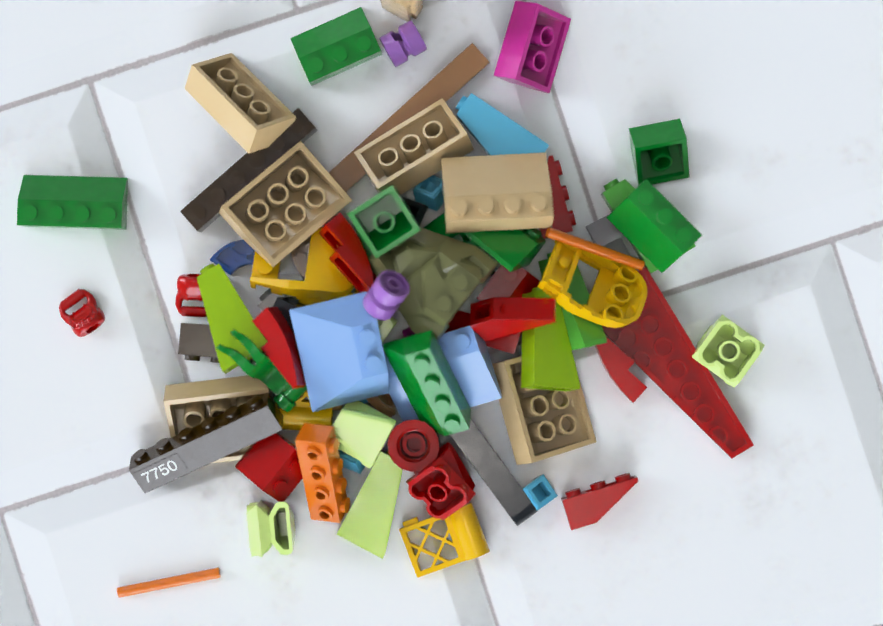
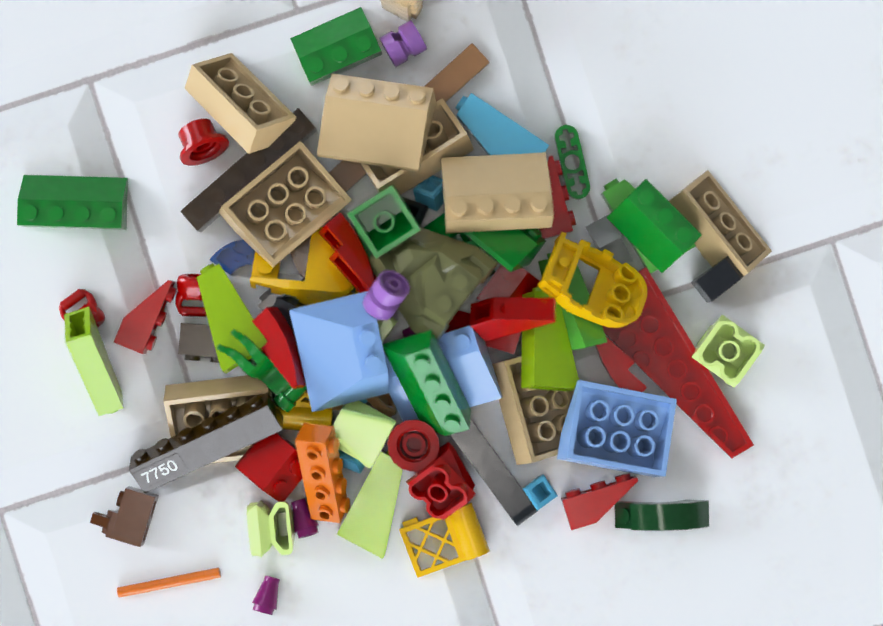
(92, 361): none -> slope
(132, 519): none -> reddish brown hinge
(141, 323): none -> red slope
(201, 142): none -> red piece
(266, 597): none -> magenta cone
(303, 524): none -> magenta cone
(376, 122): none -> tan slope
(532, 46): dark pink slope -> none
(582, 167): none -> green beam
(594, 248): orange bar -> none
(618, 429): none -> light blue slope
(659, 152): green slope -> none
(662, 515): none -> dark green arch
(717, 279): none -> black slope
(721, 223): none -> tan slope

